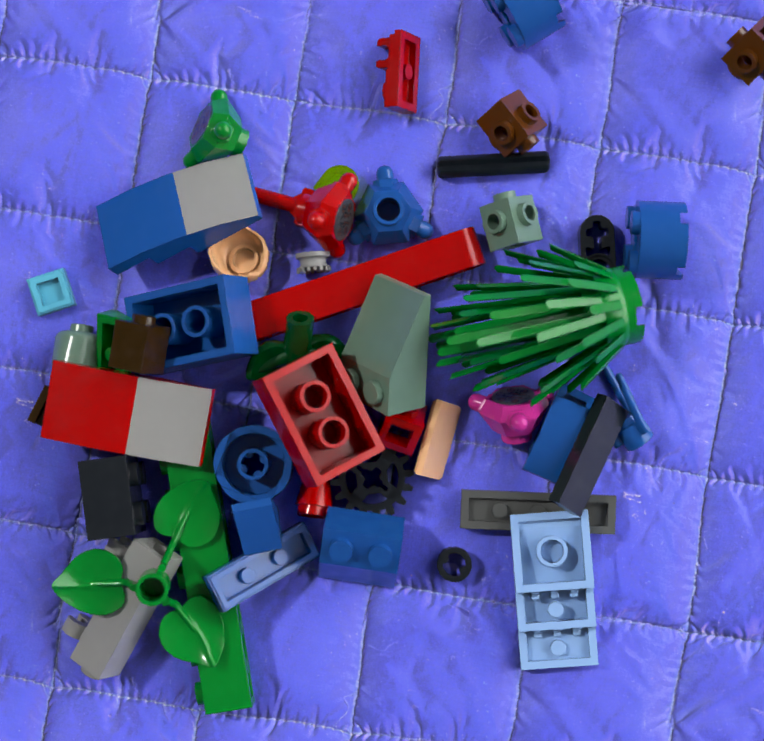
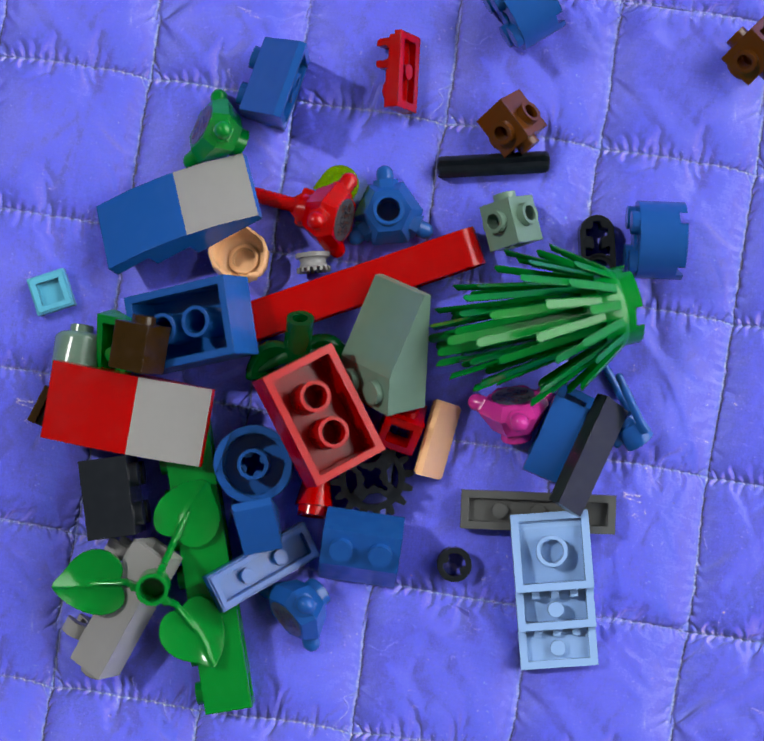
(274, 82): none -> blue slope
(299, 608): none -> blue rock

